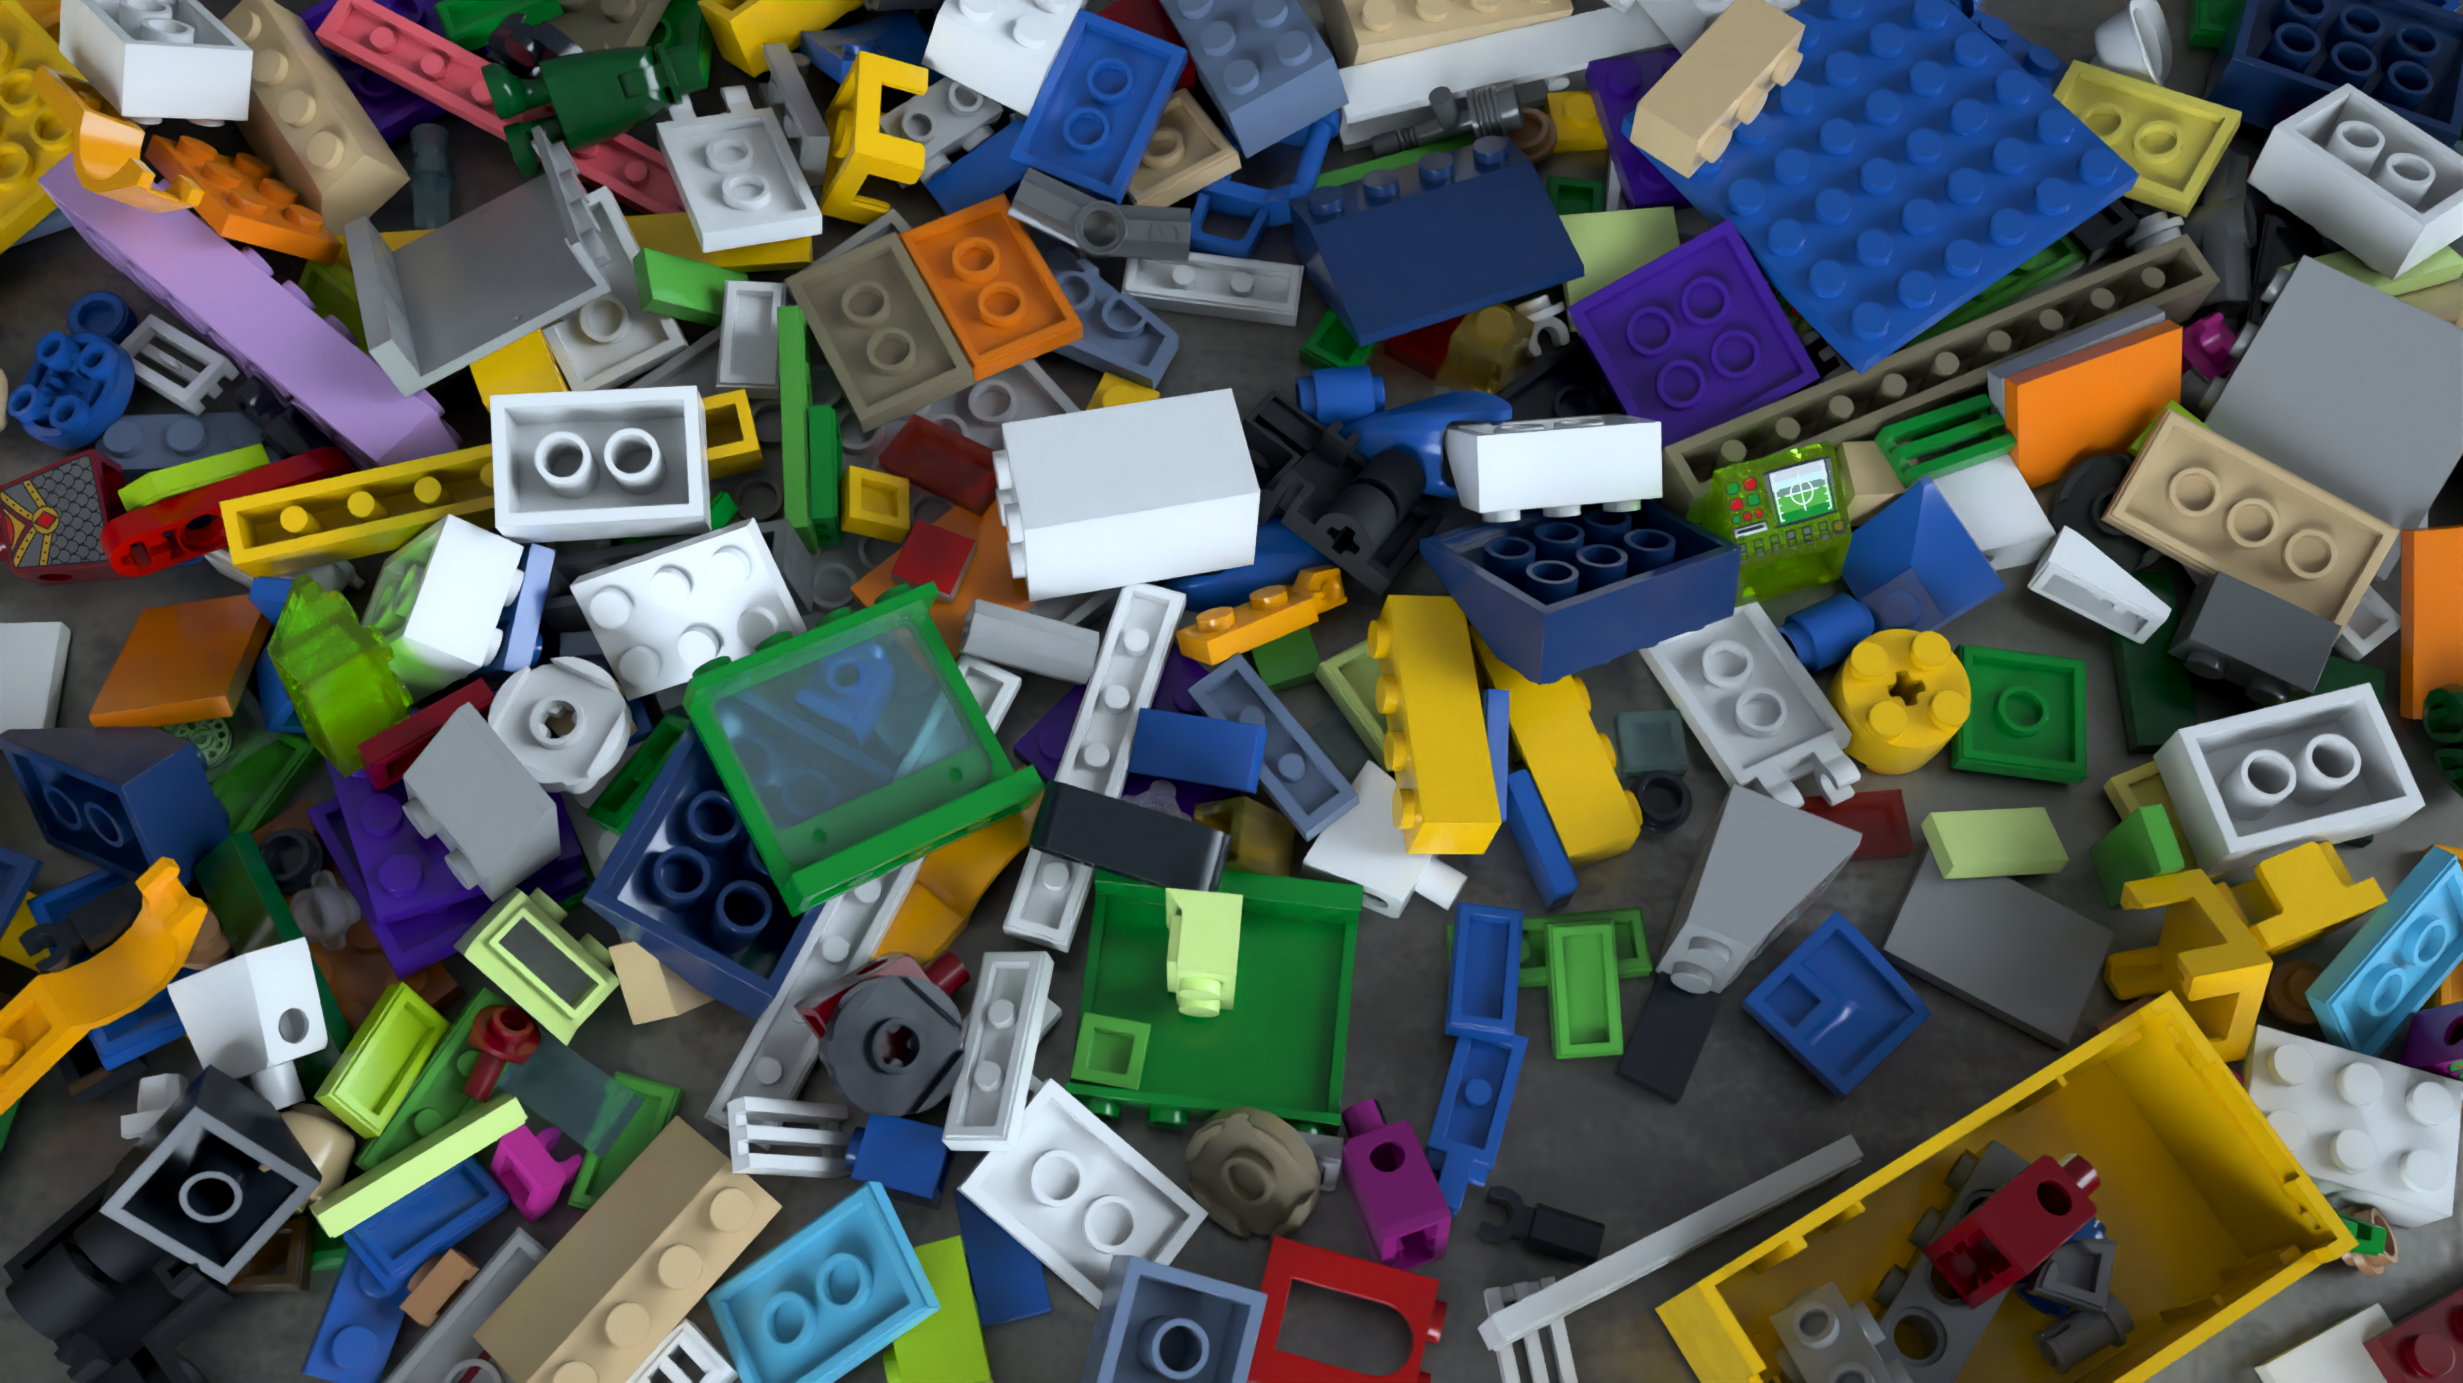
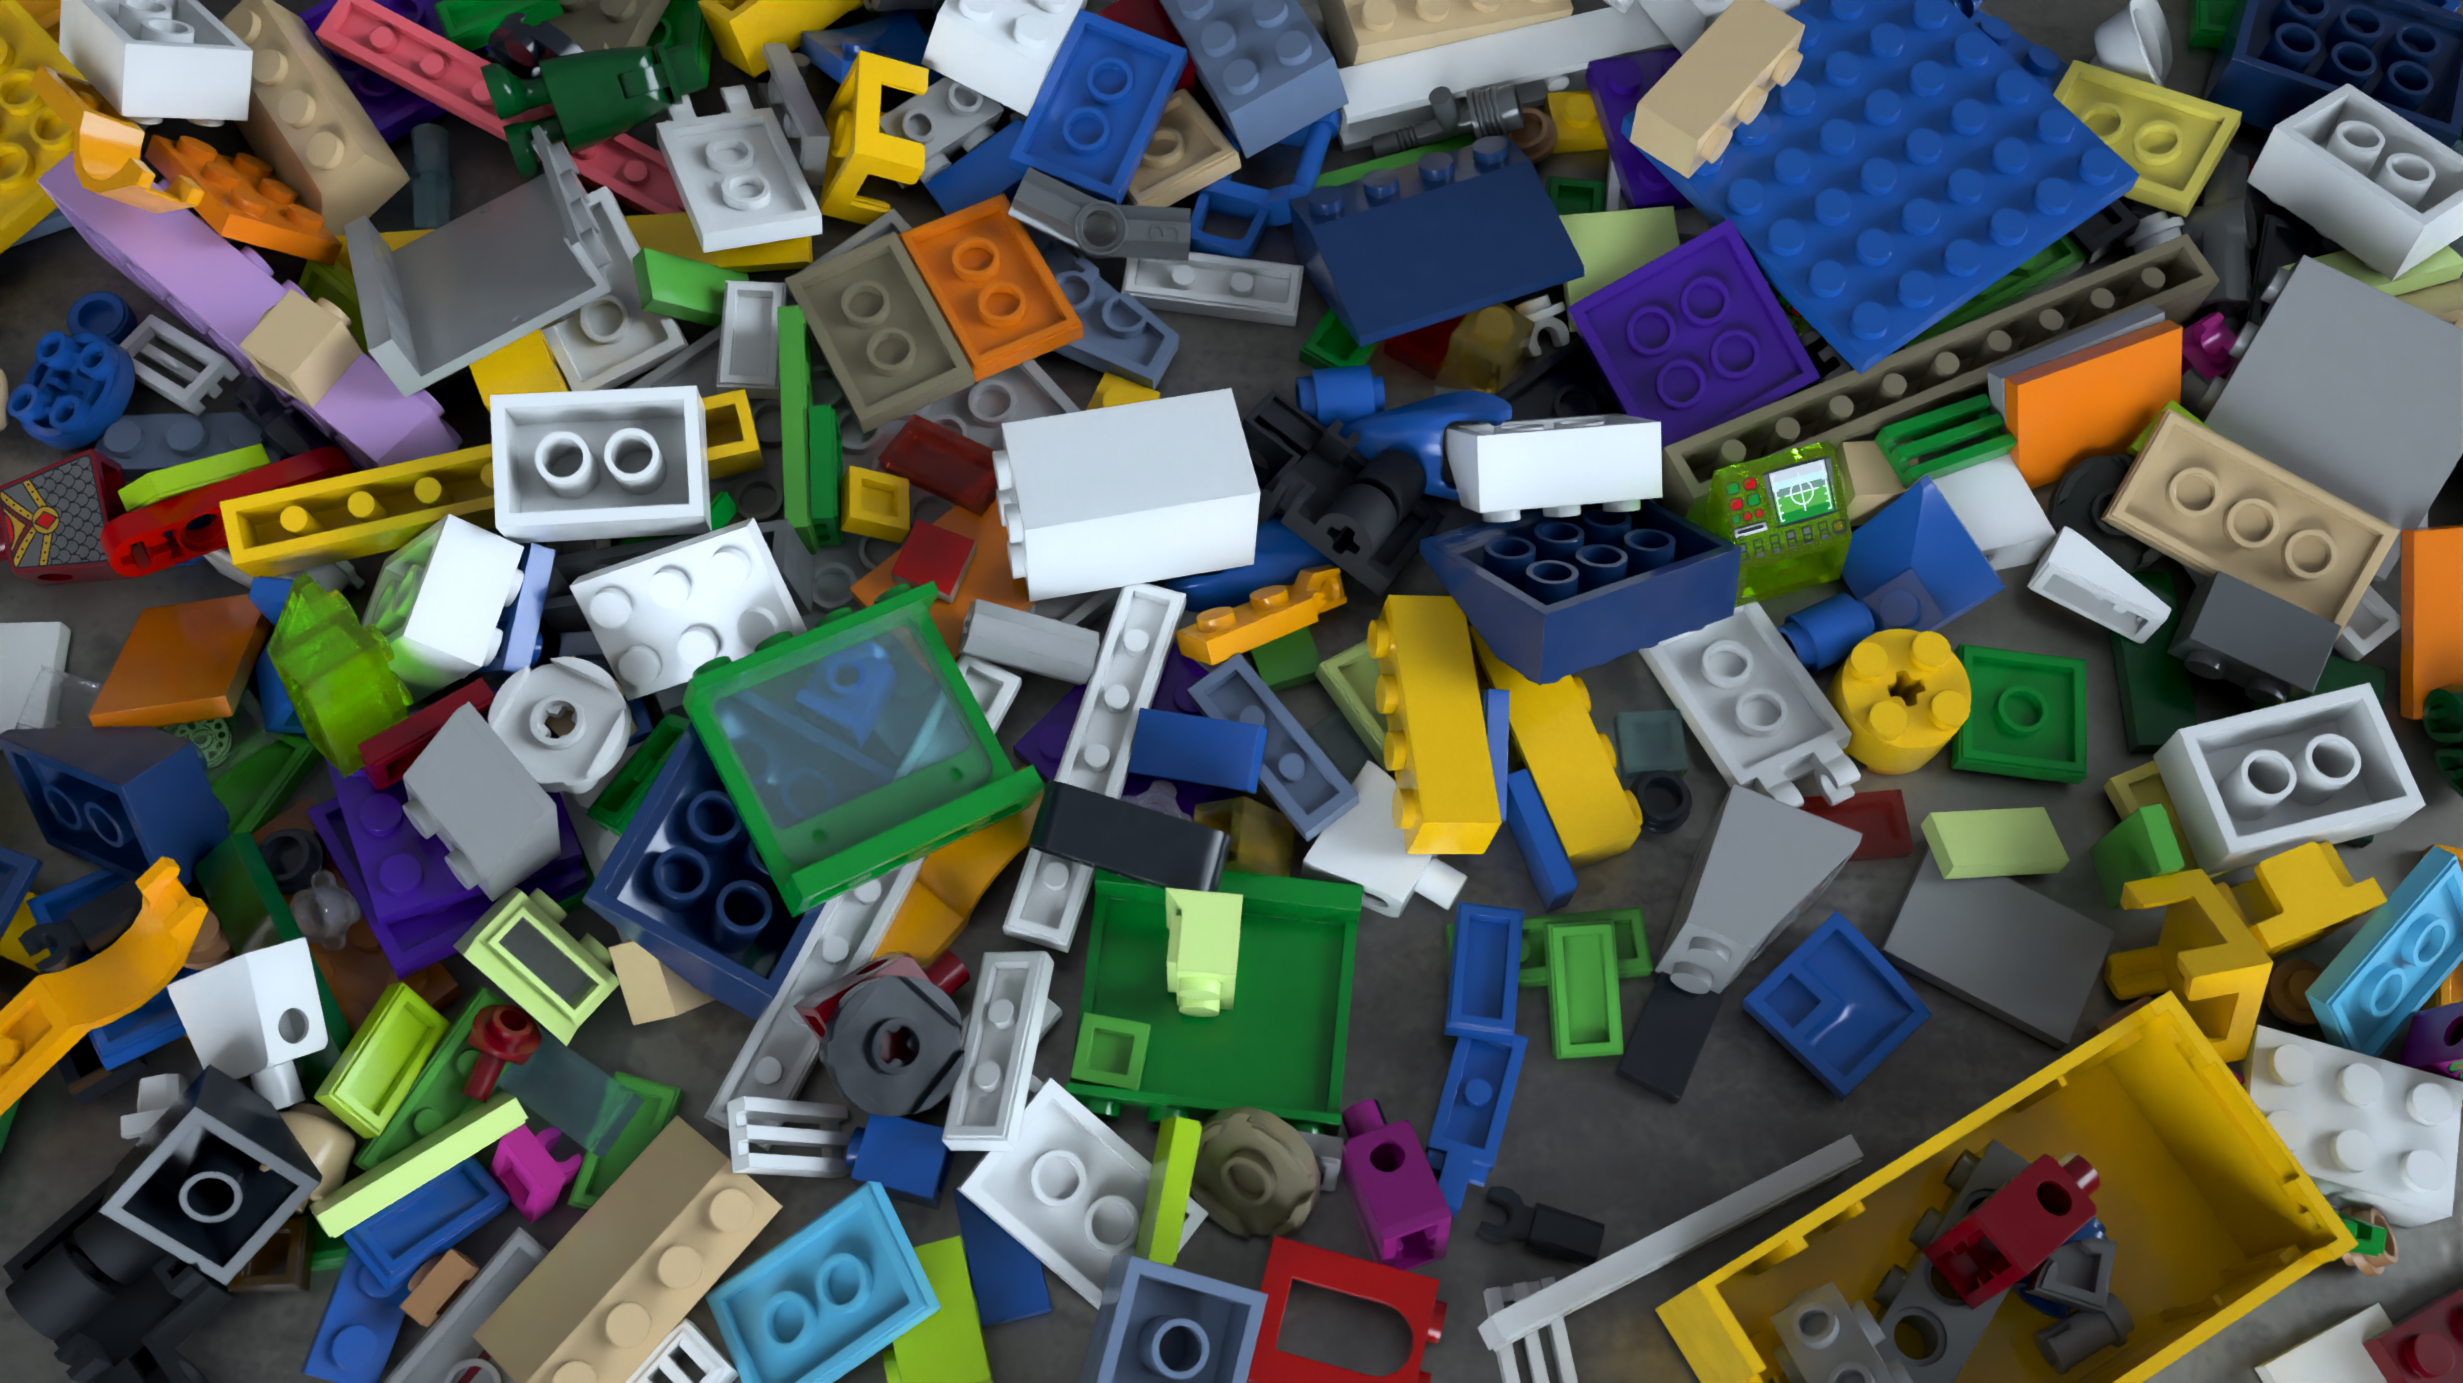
(58, 701): none -> clear tile
(302, 346): none -> tan brick
(1168, 1190): none -> lime tile

